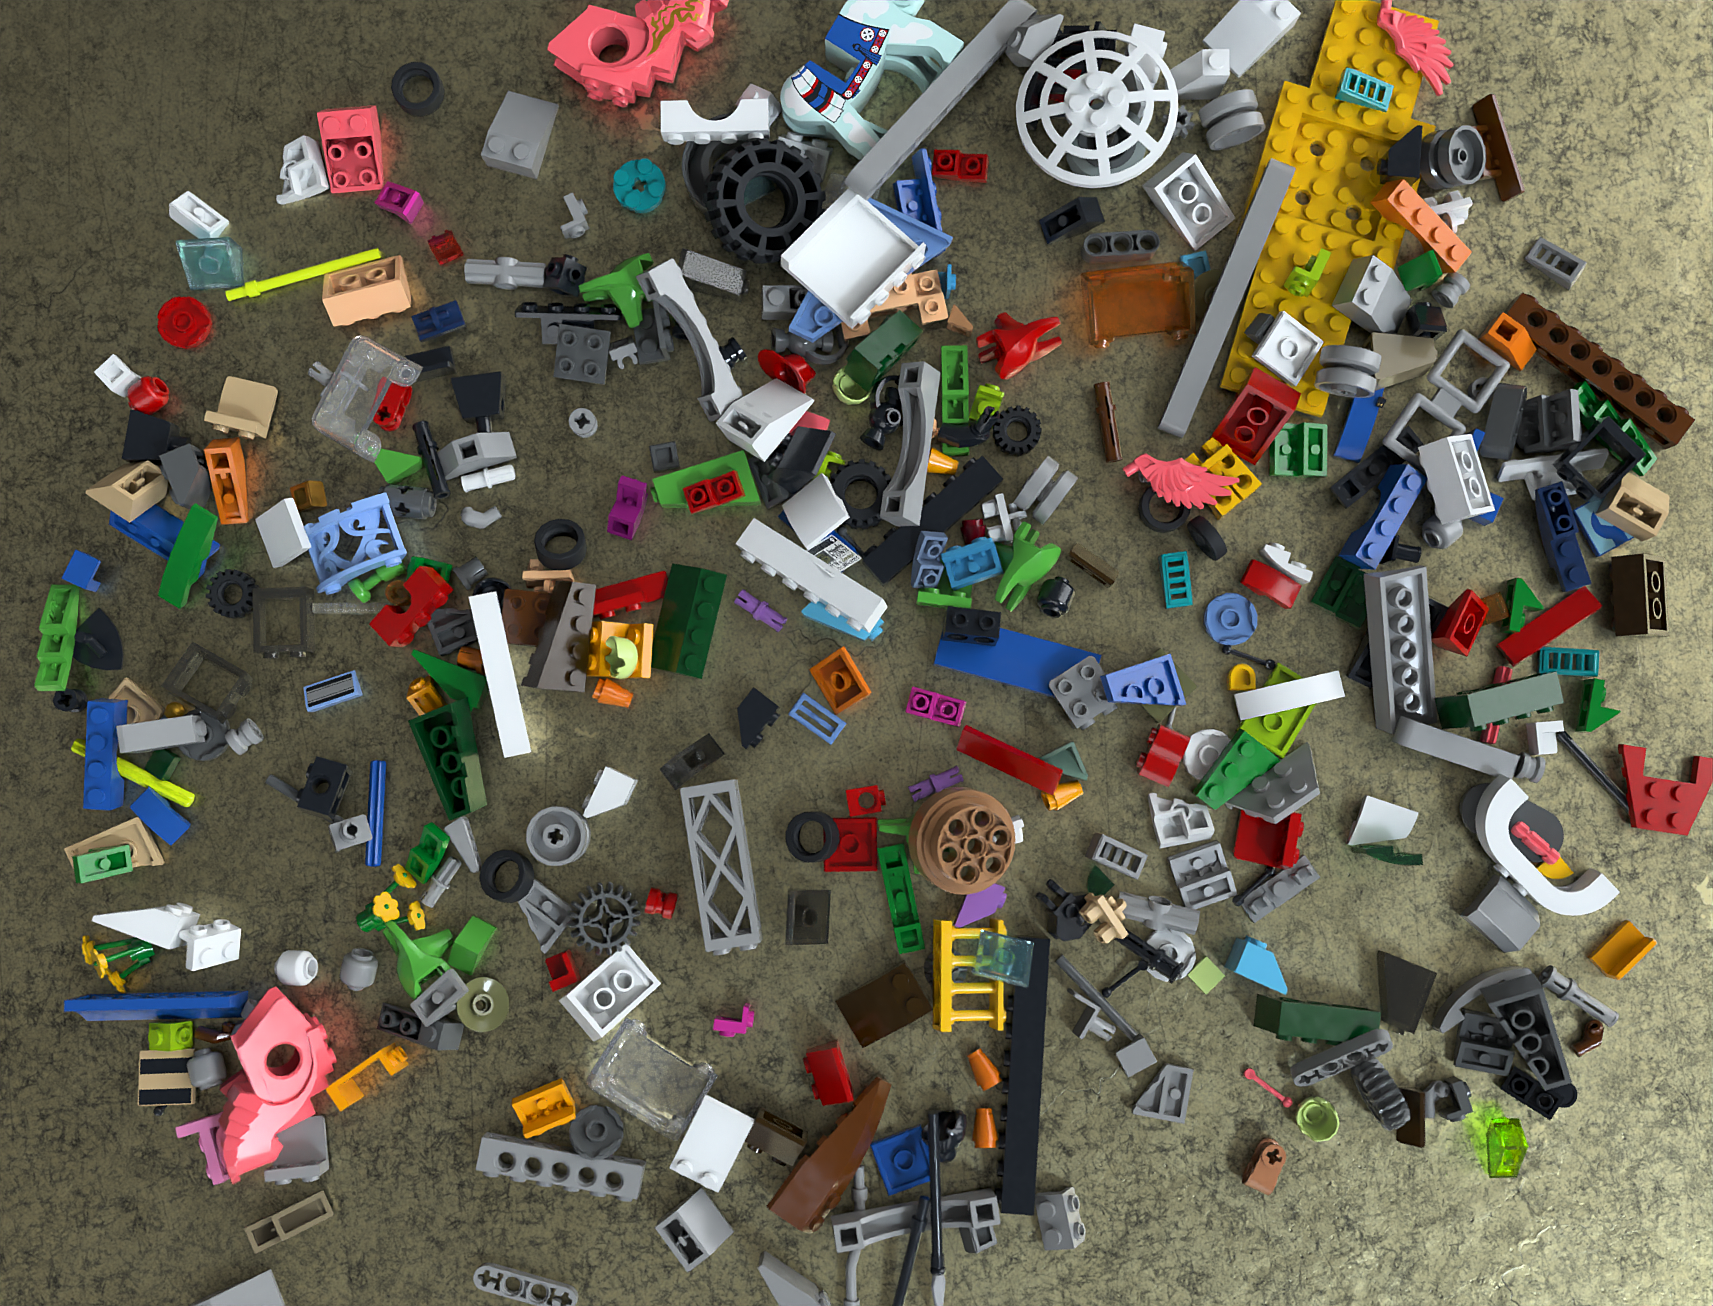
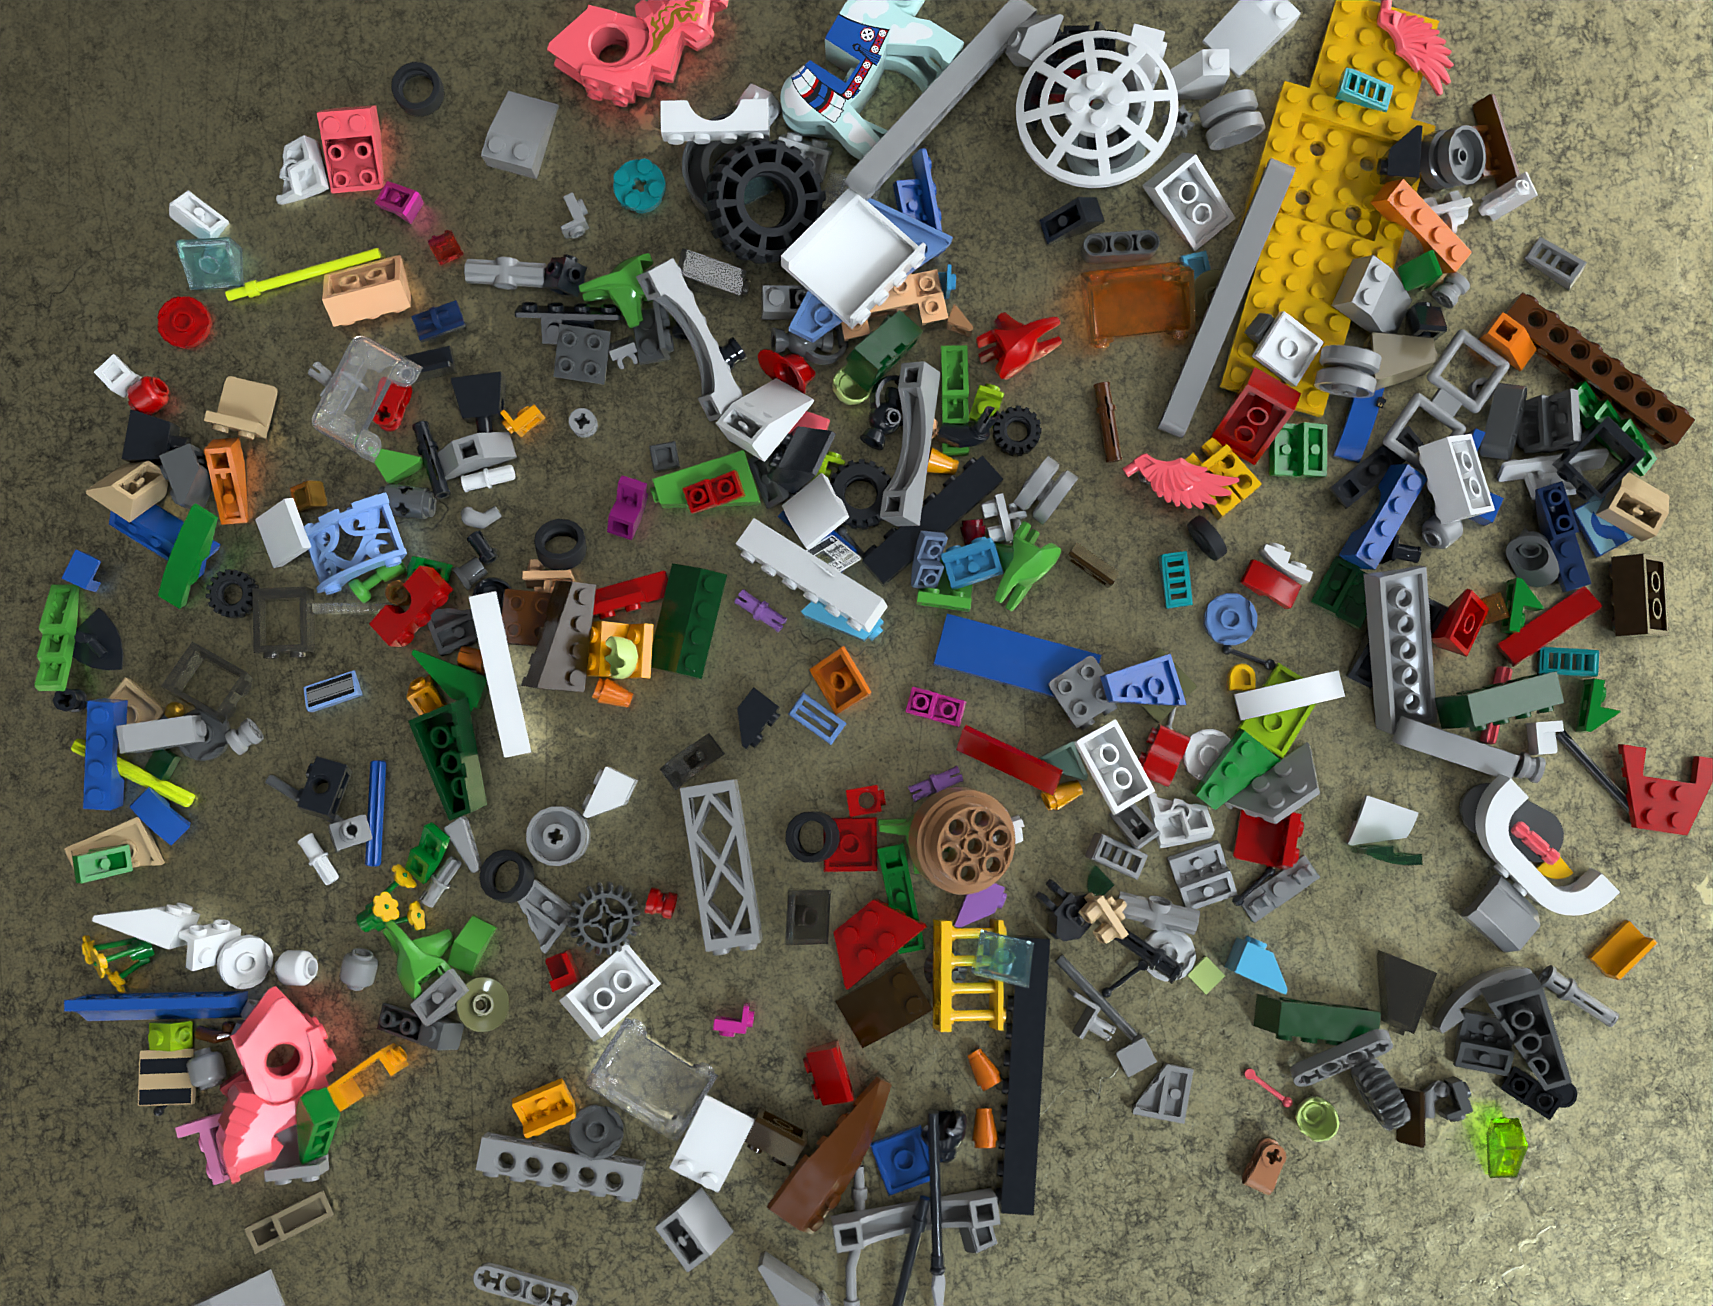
(244, 961): none -> white tile
(316, 1124): none -> green slope
(318, 859): none -> white axle
(482, 547): none -> black pin
(525, 421): none -> light orange bracket
(872, 938): none -> red wing
(959, 166): red slope -> none
(971, 626): black brick -> none
(1055, 597): black head -> none
(1060, 1219): light grey bracket -> none
(1114, 766): none -> white slope
(1135, 826): none -> light grey slope
(1154, 524): black tyre -> none
(1302, 281): lime bracket -> none
(1508, 197): none -> white hinge
(1533, 559): none -> dark grey piece
(1591, 1039): reddish brown arm -> none

